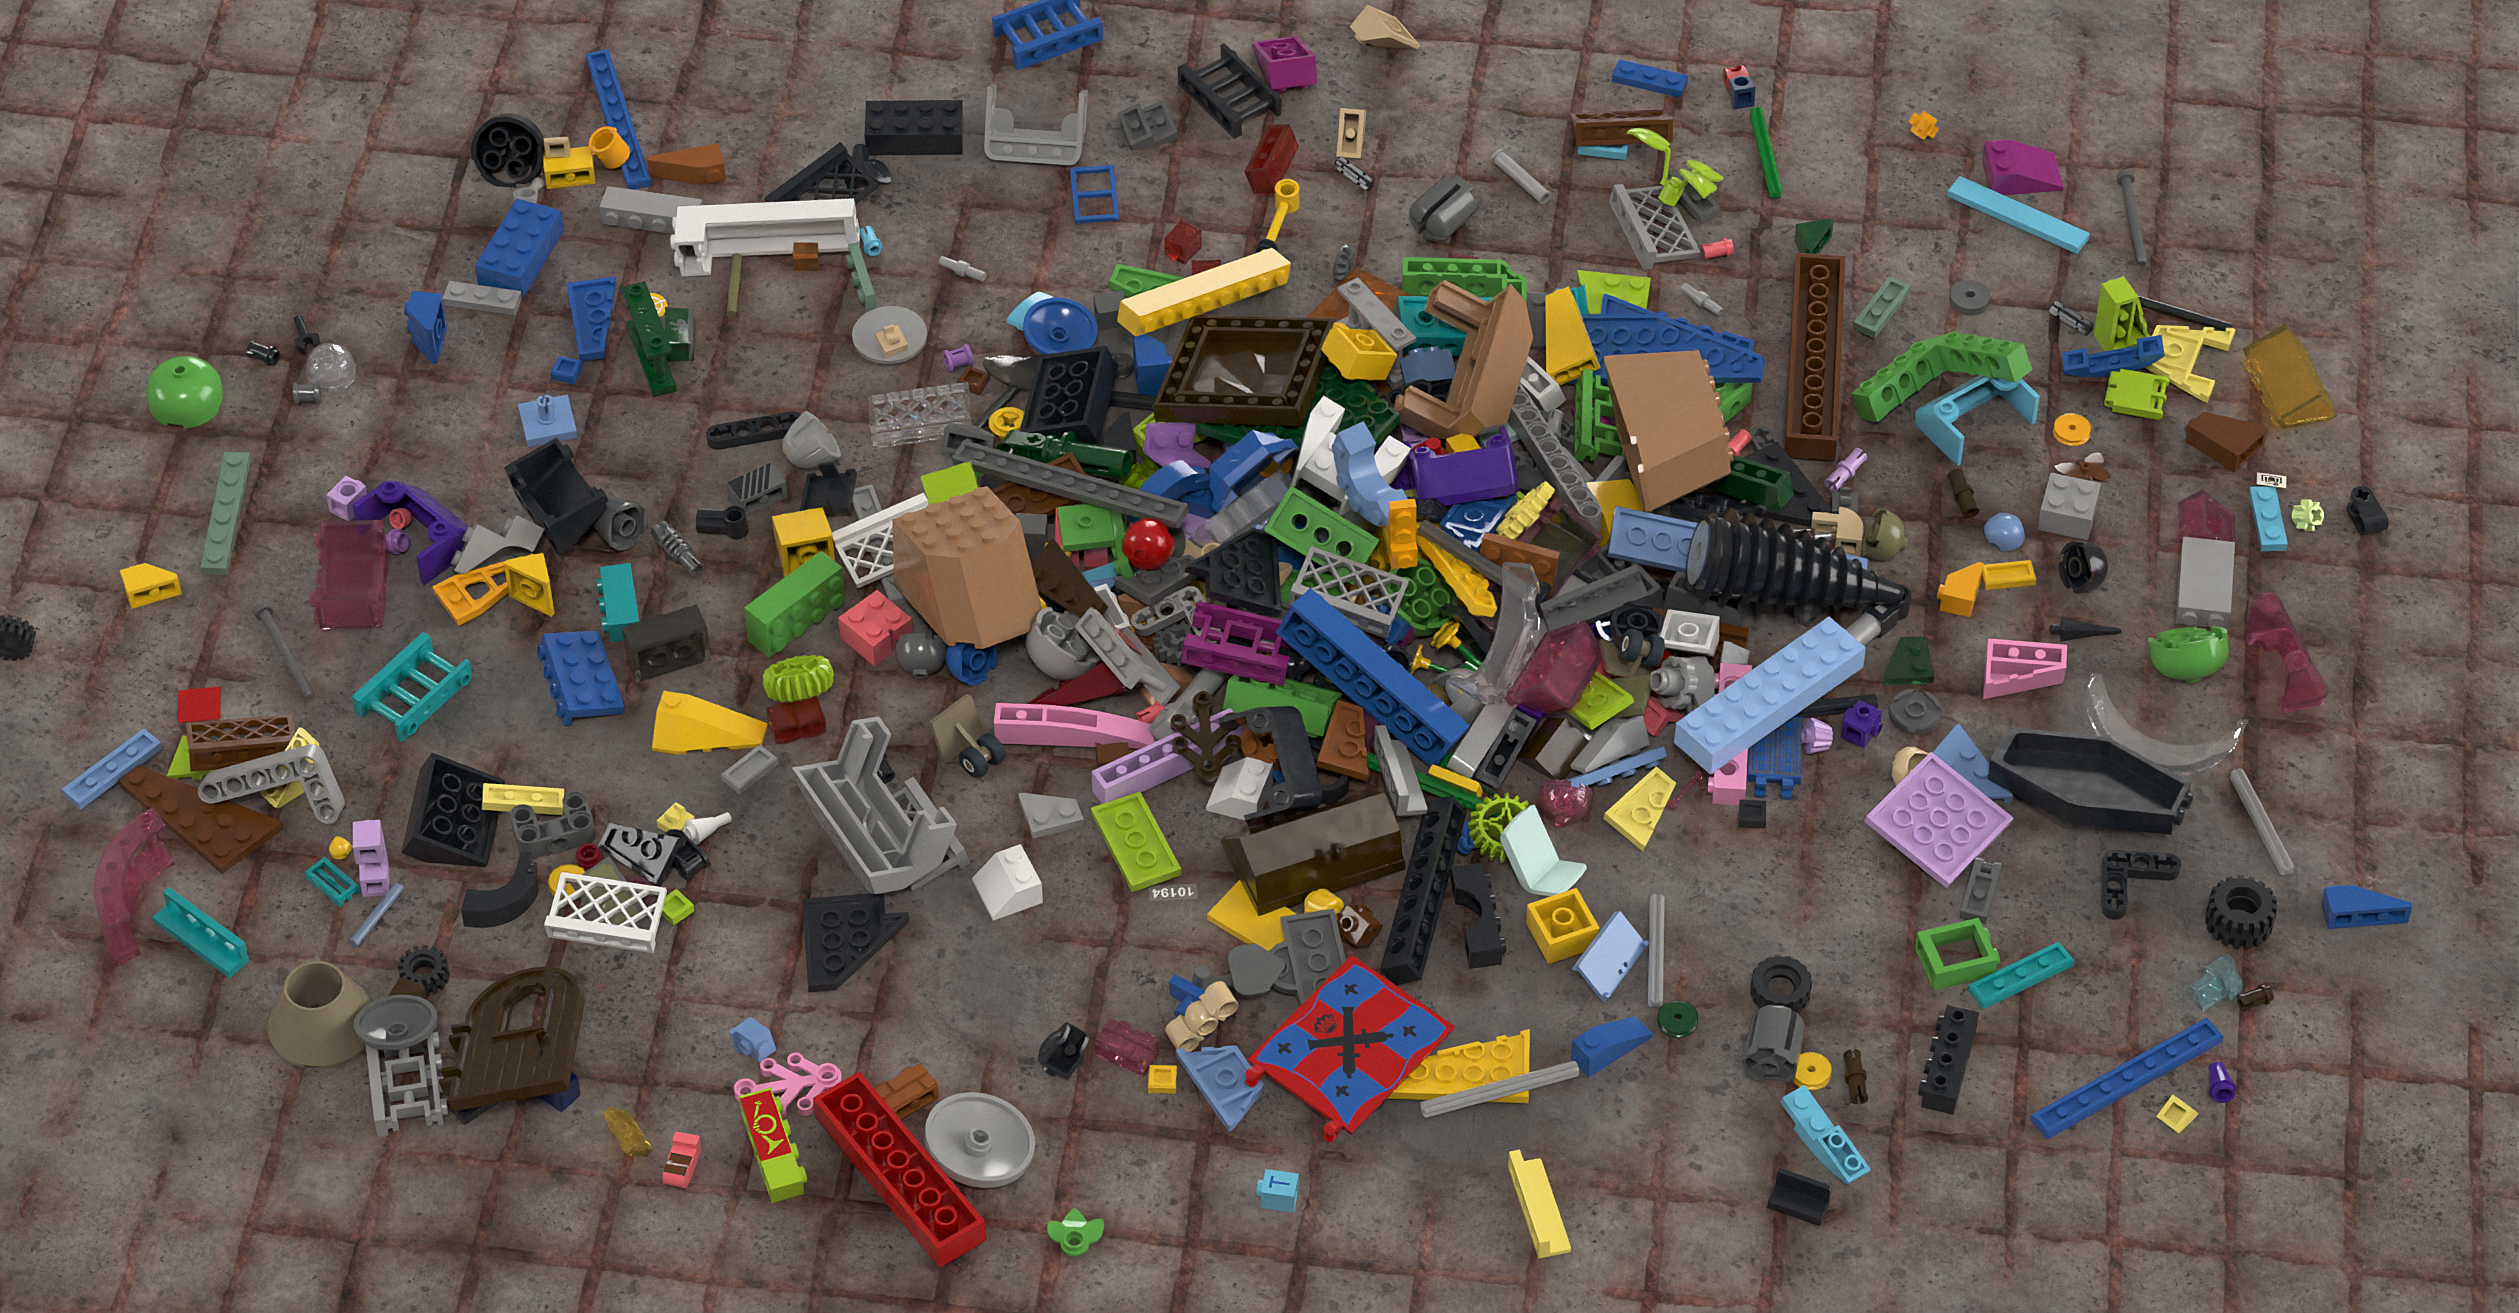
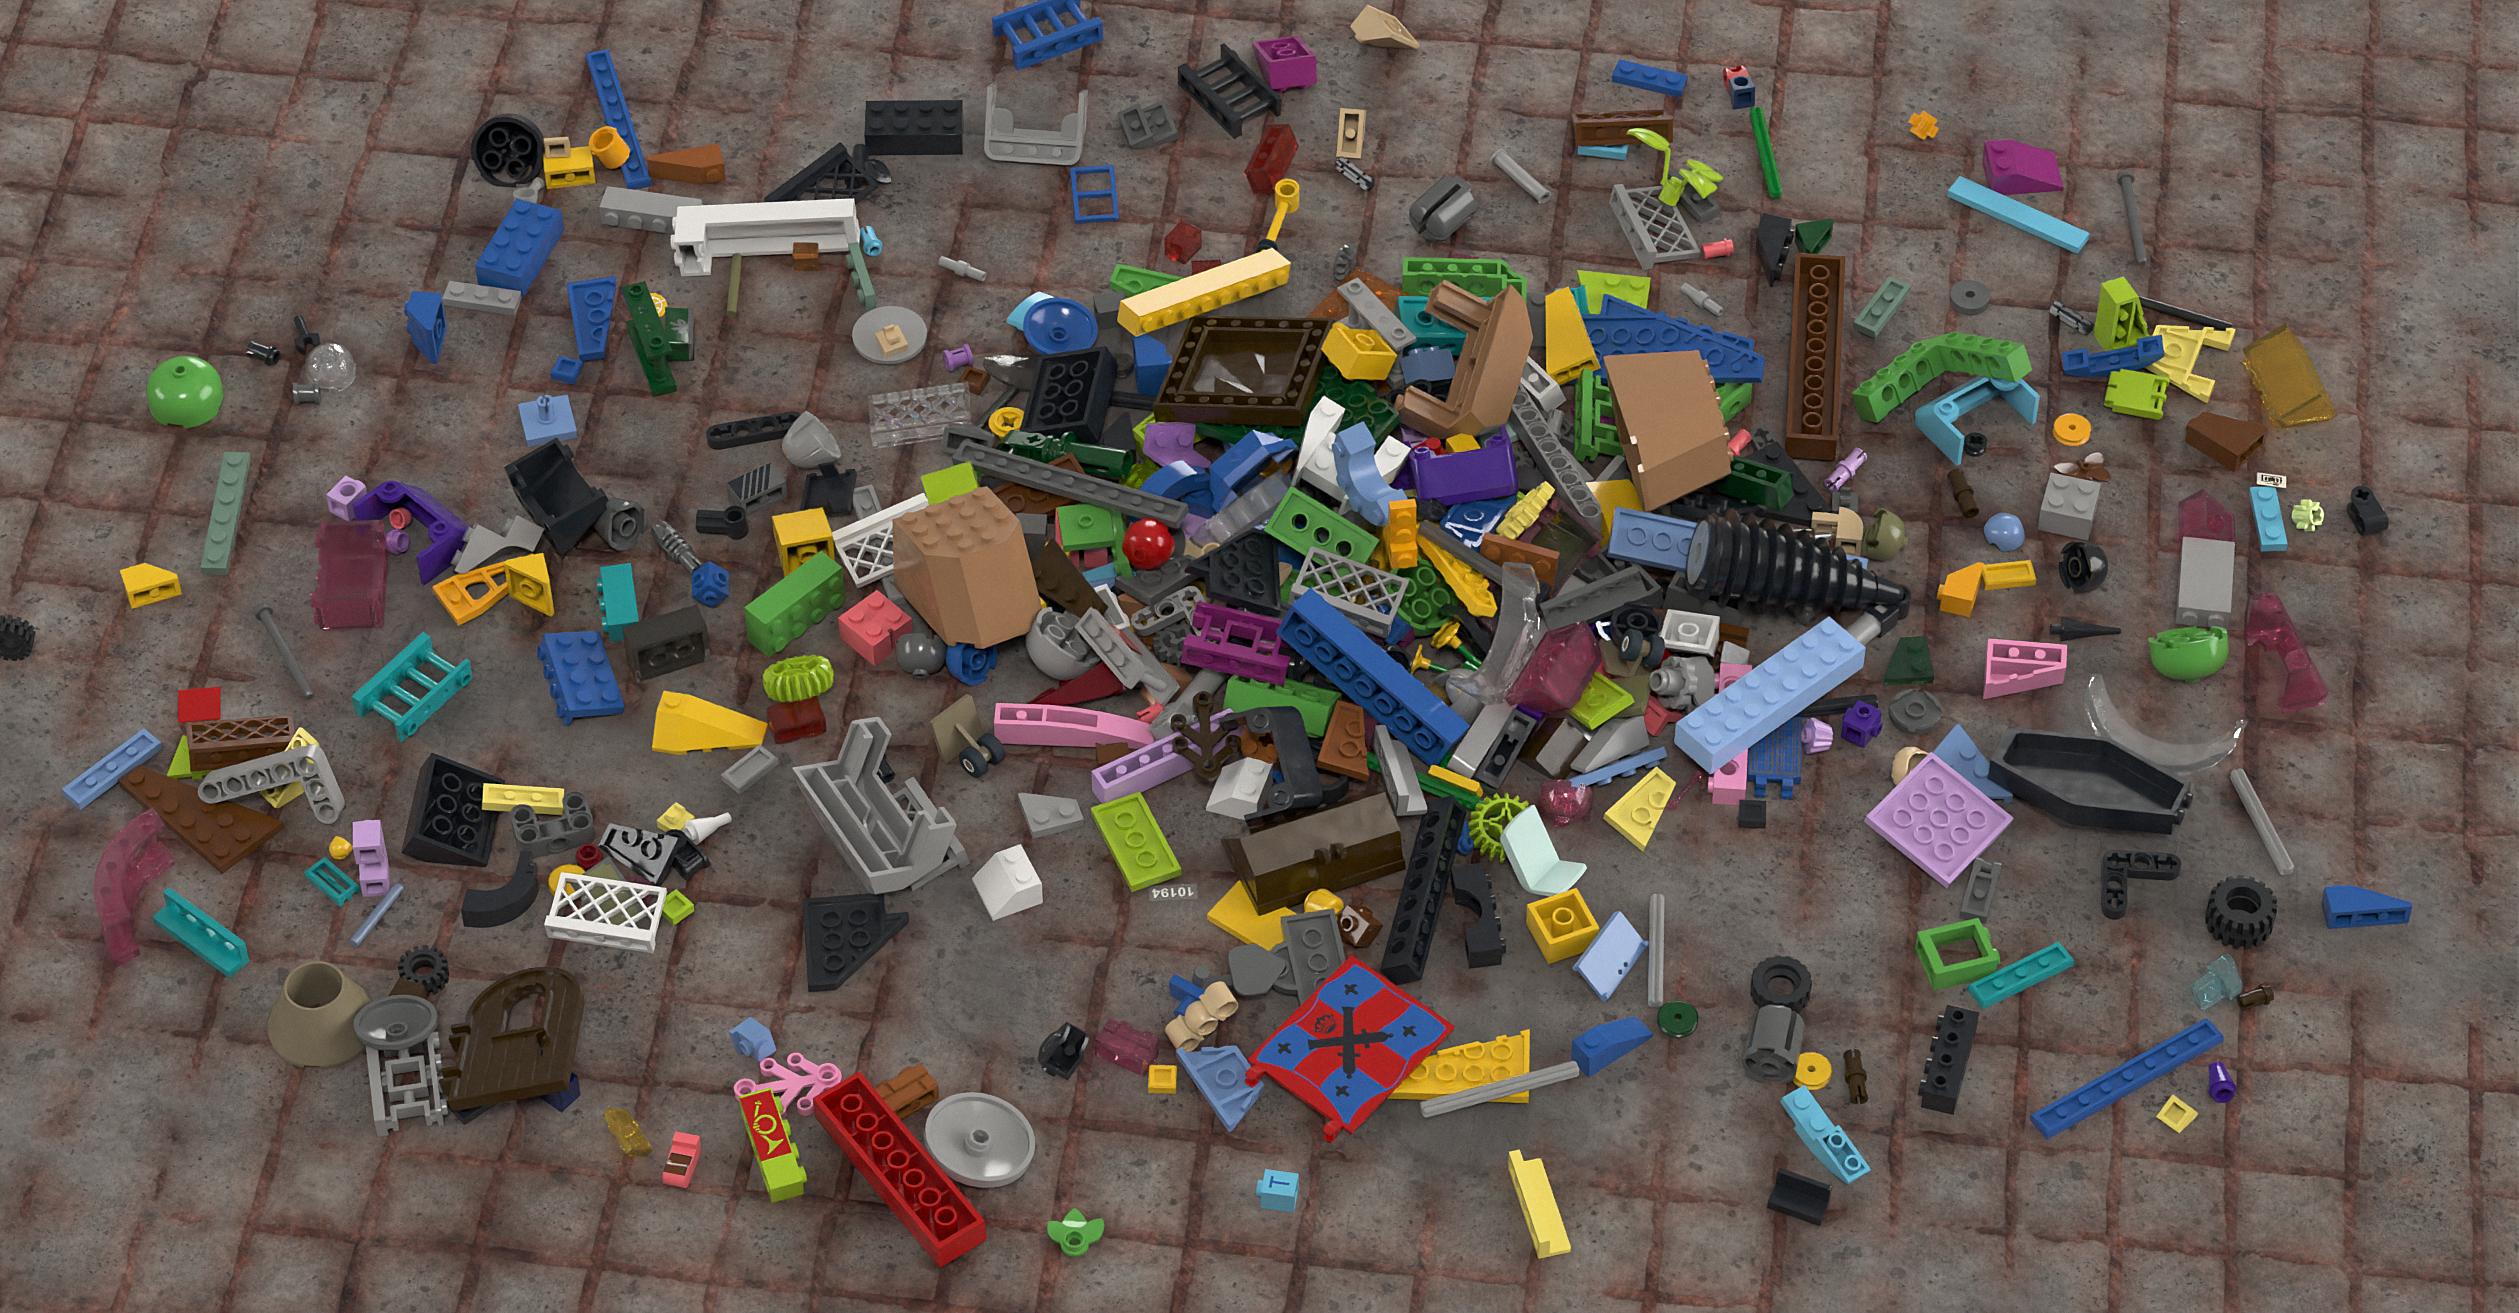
(710, 584): none -> blue brick
(1771, 244): none -> black slope
(1975, 450): none -> black bush

